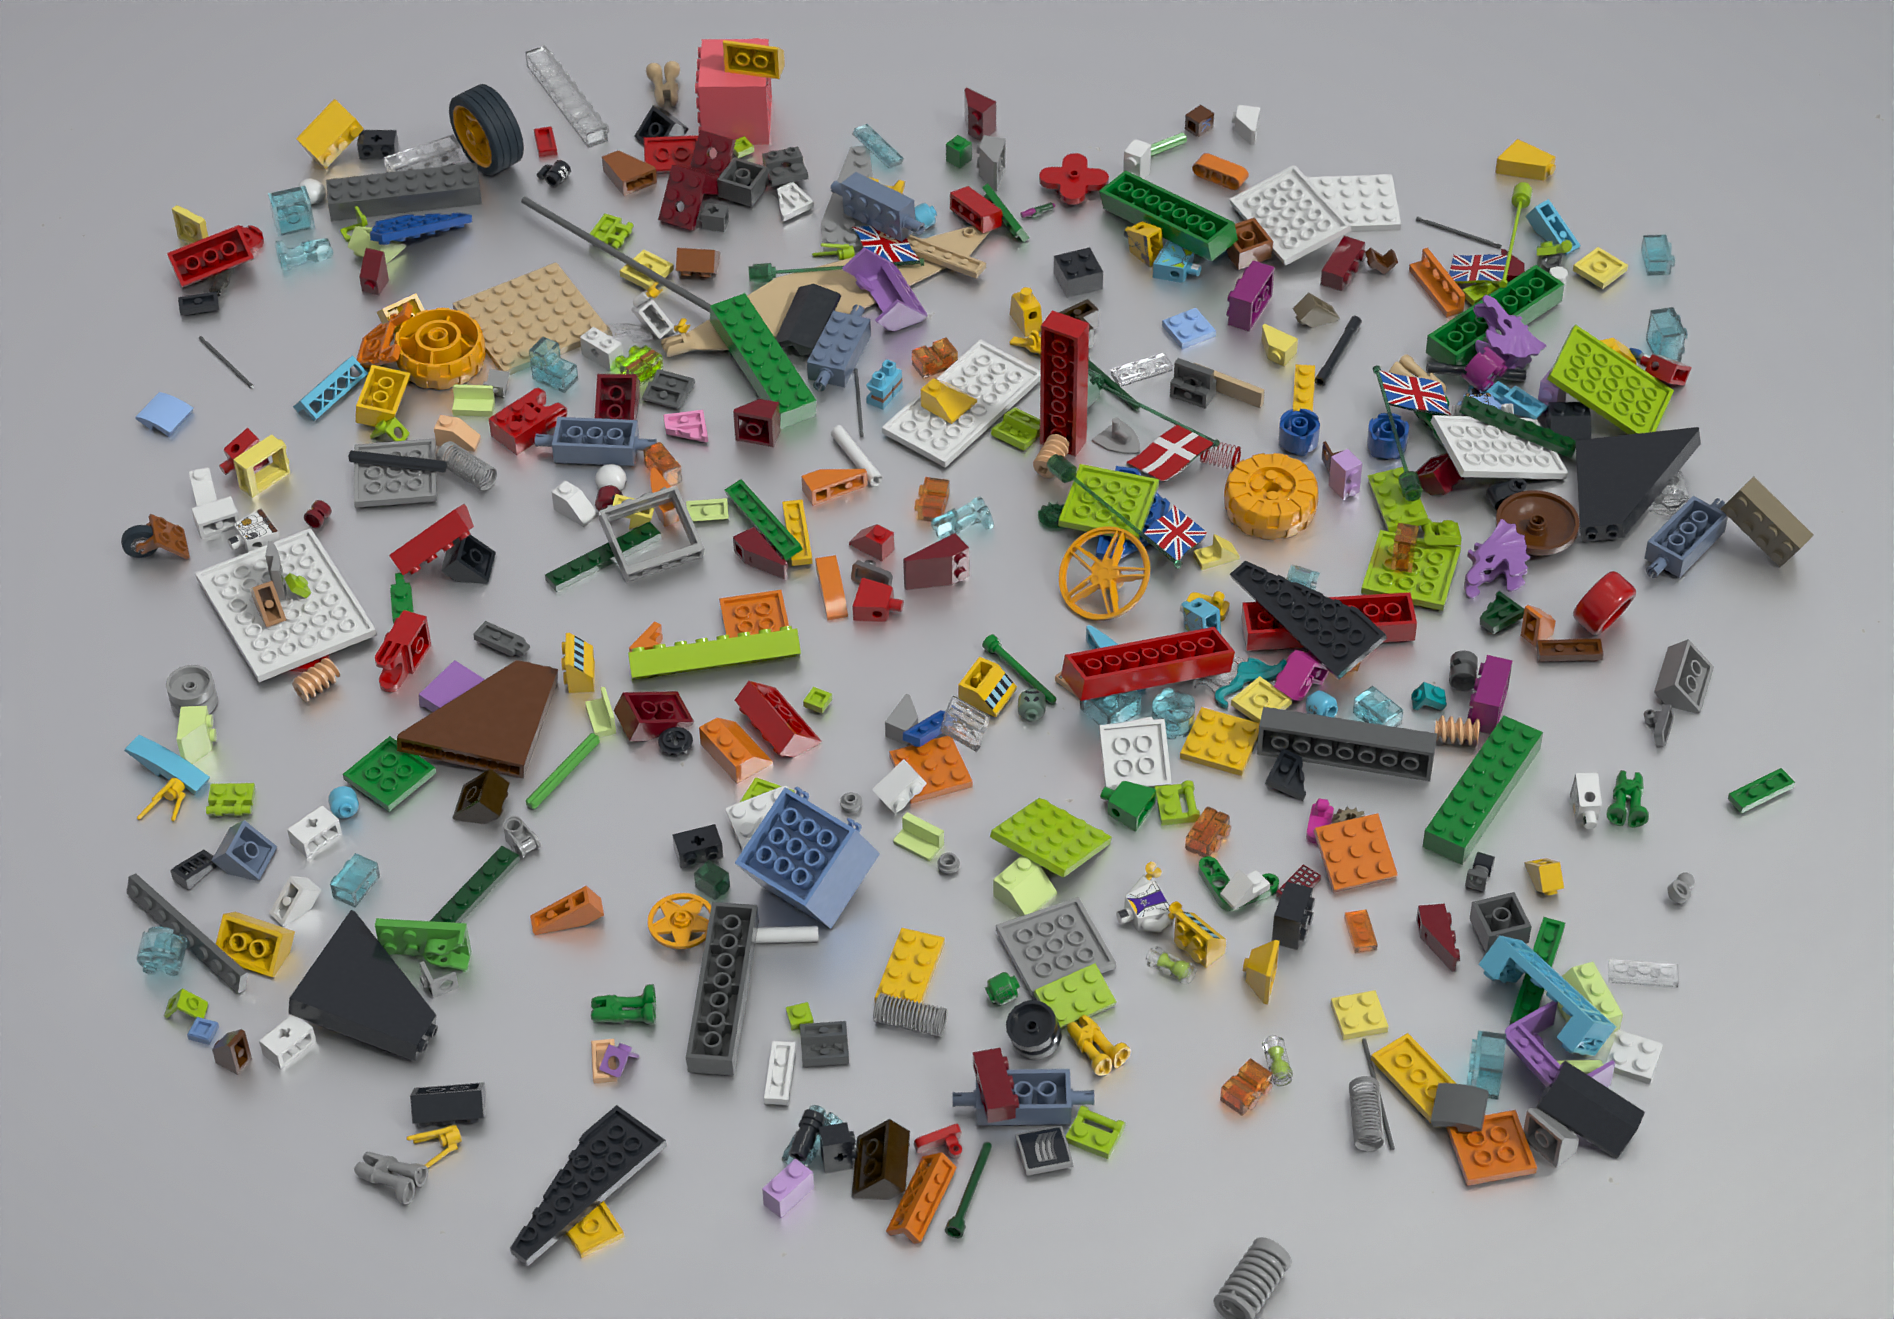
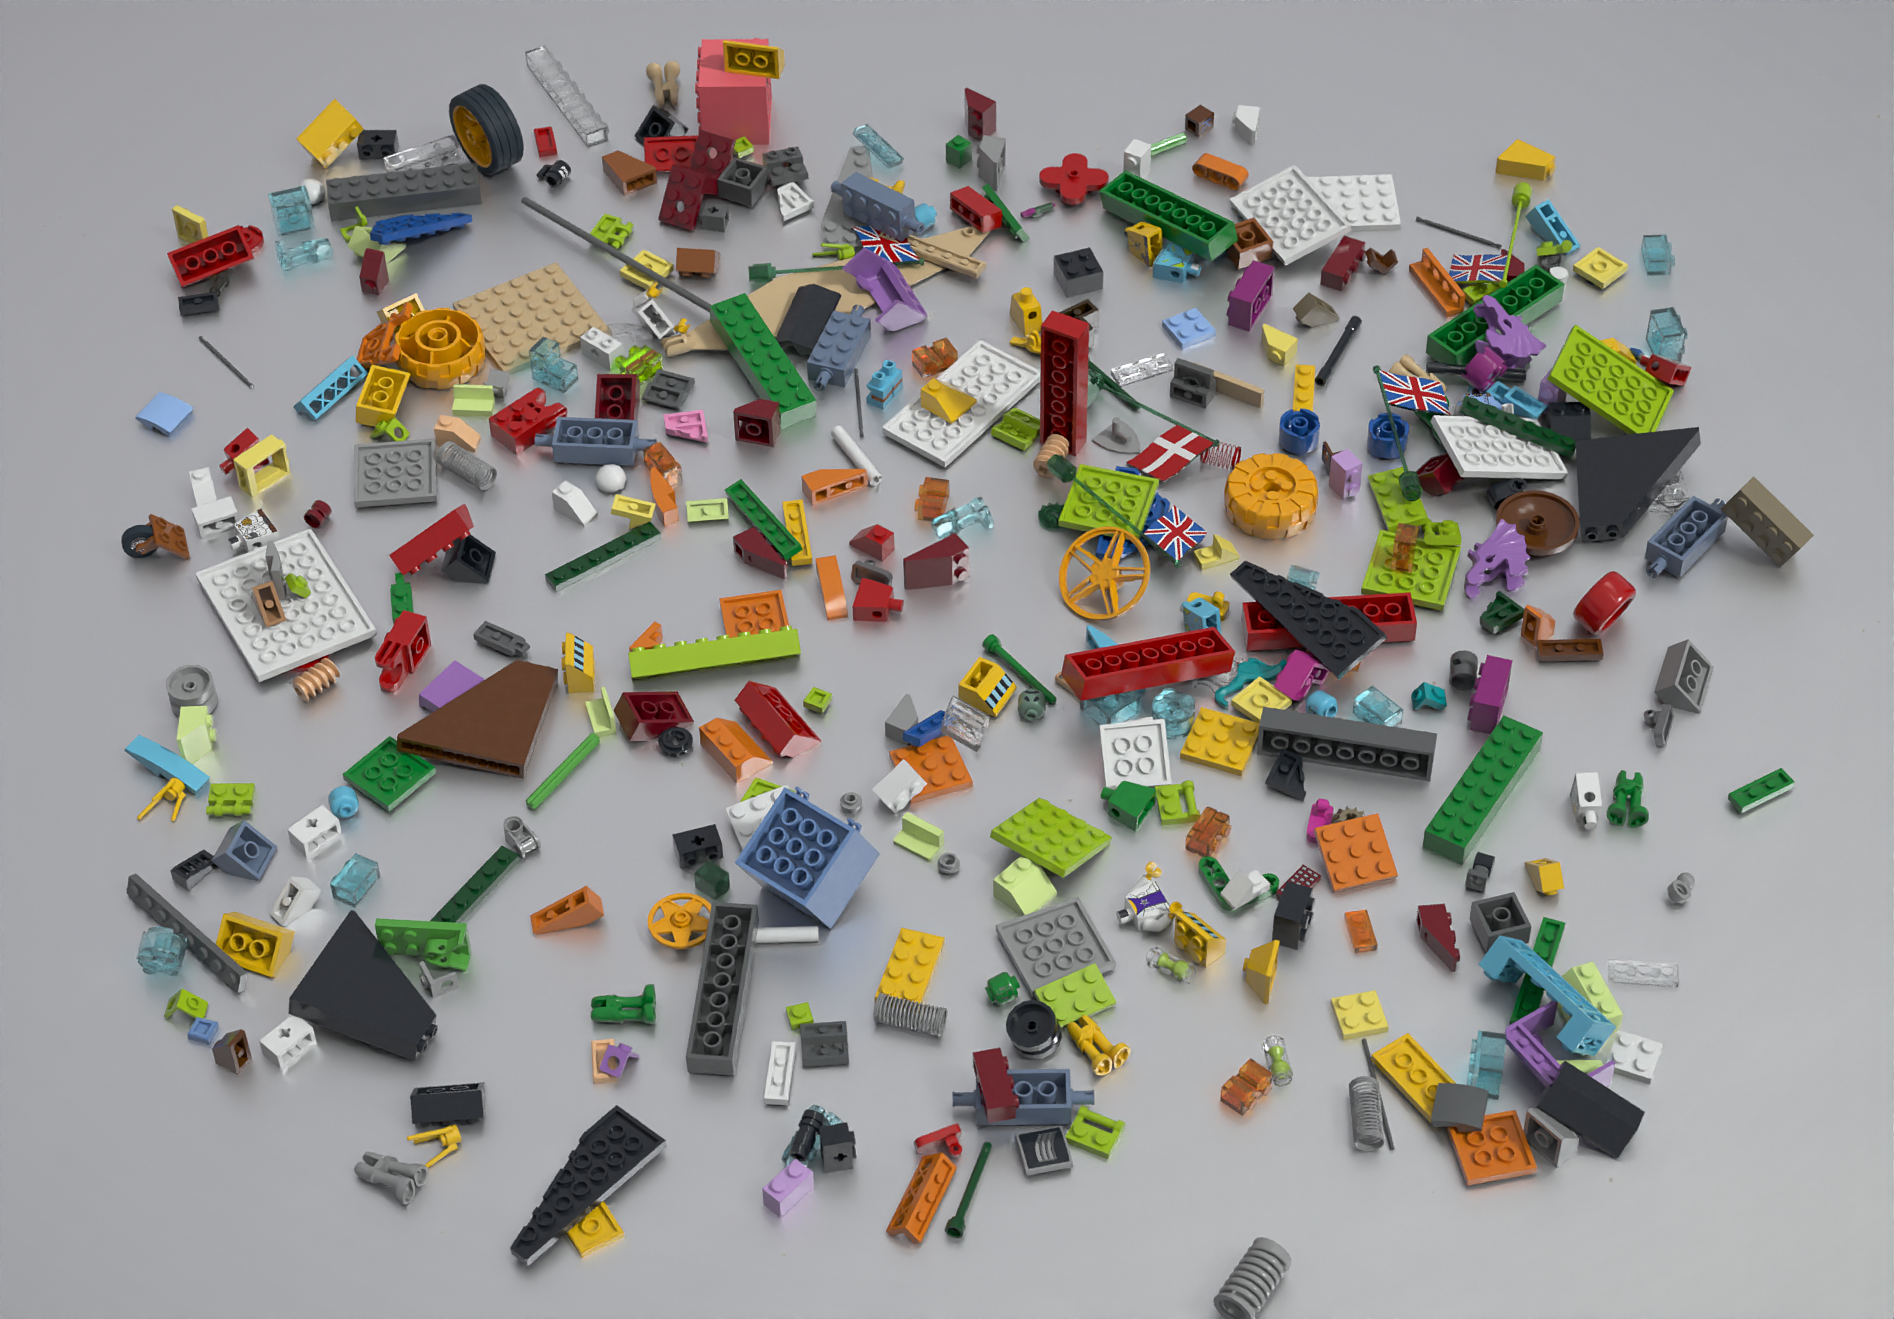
(397, 461): black axle -> none
(482, 798): dark brown slope -> none
(606, 496): dark red head -> none
(662, 562): light grey window -> none
(881, 1162): dark brown slope -> none
(1457, 730): light nougat piece -> none

